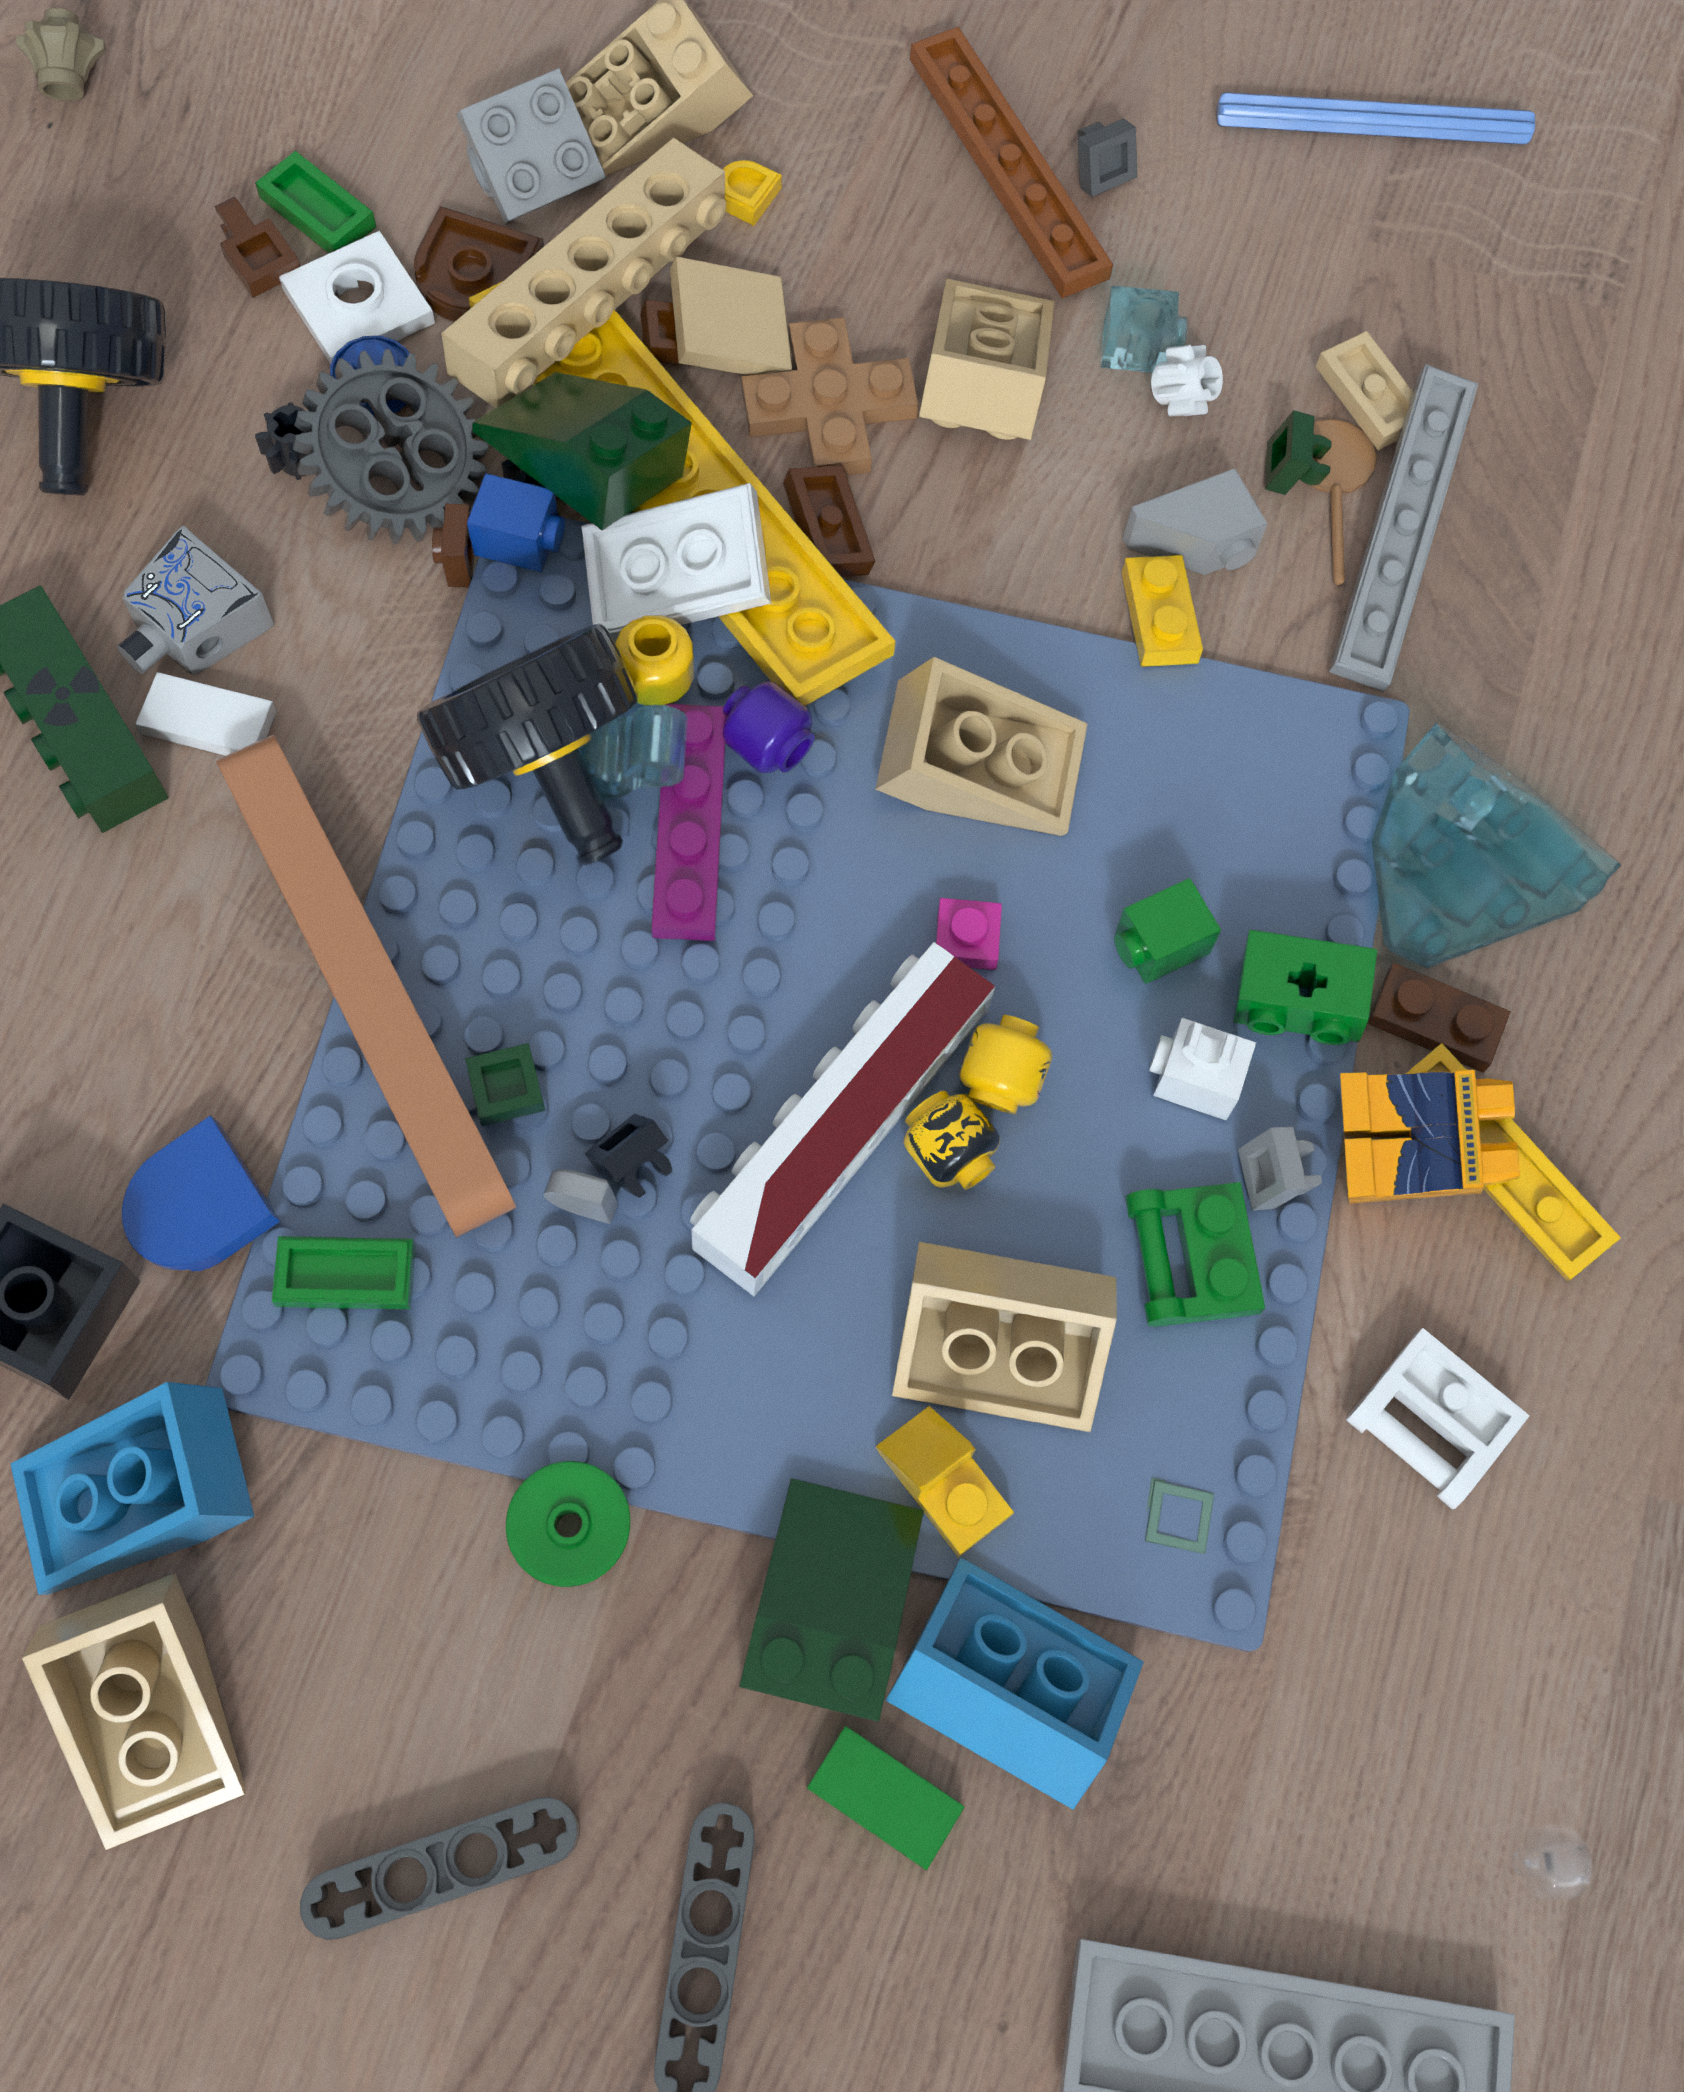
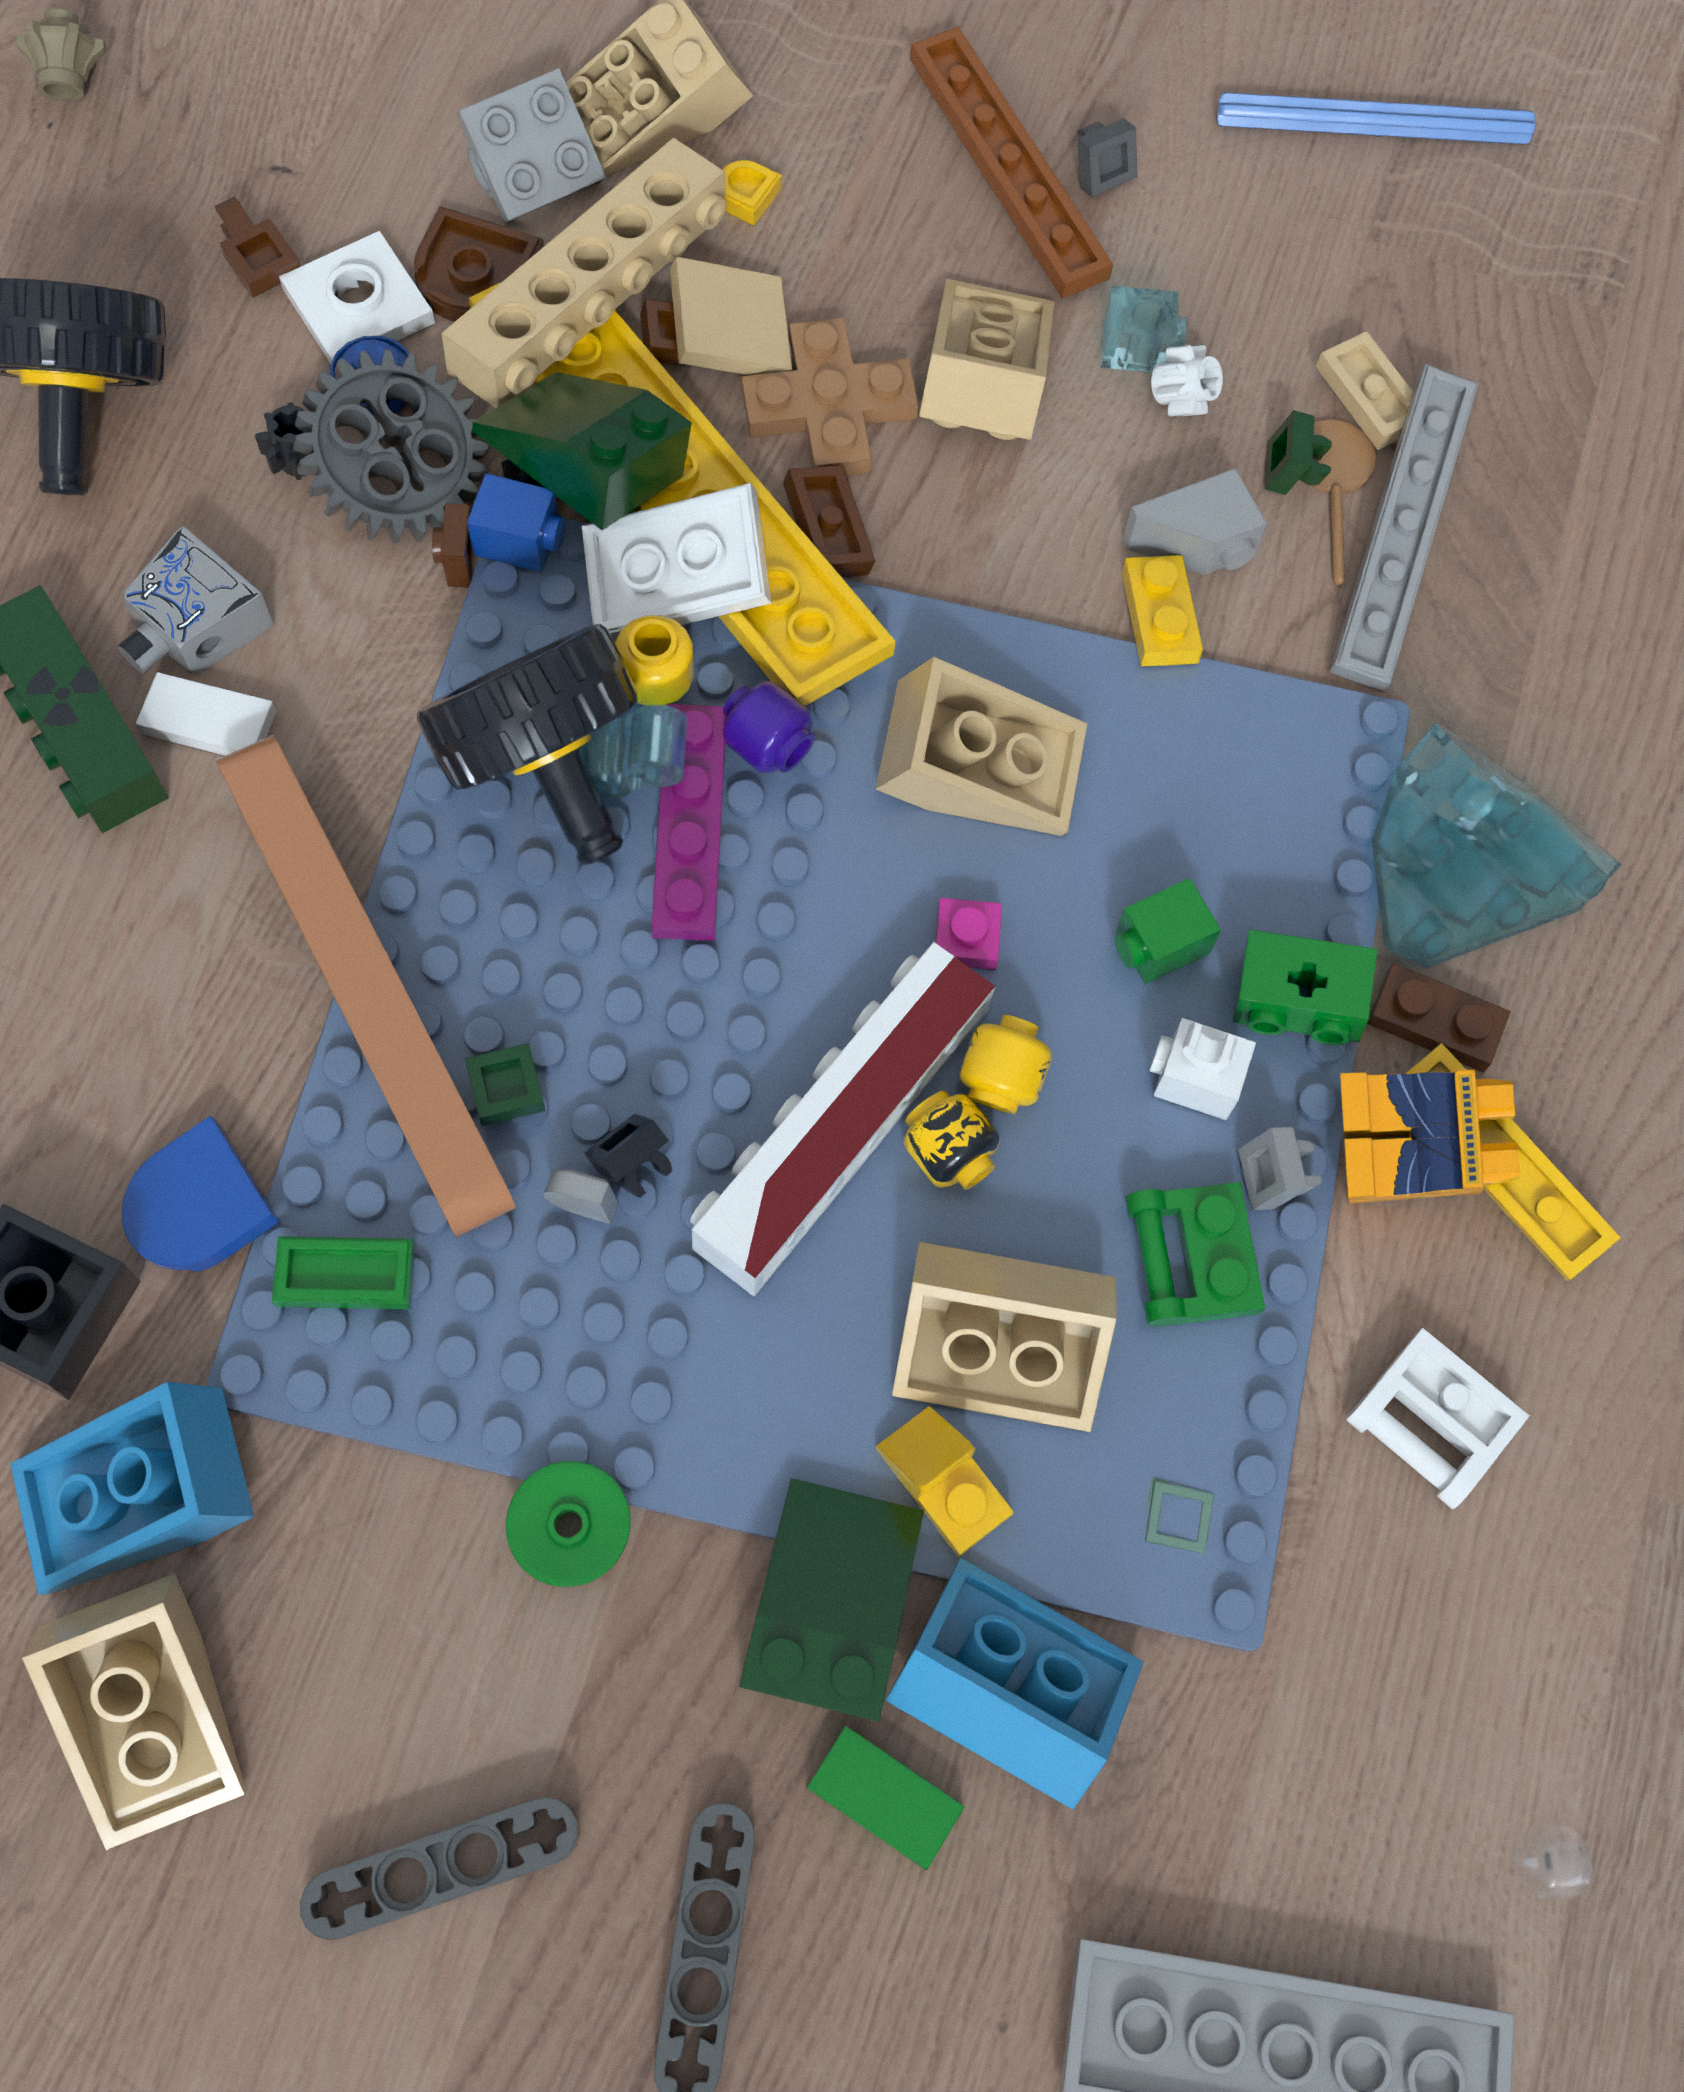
(315, 203): green tile -> none

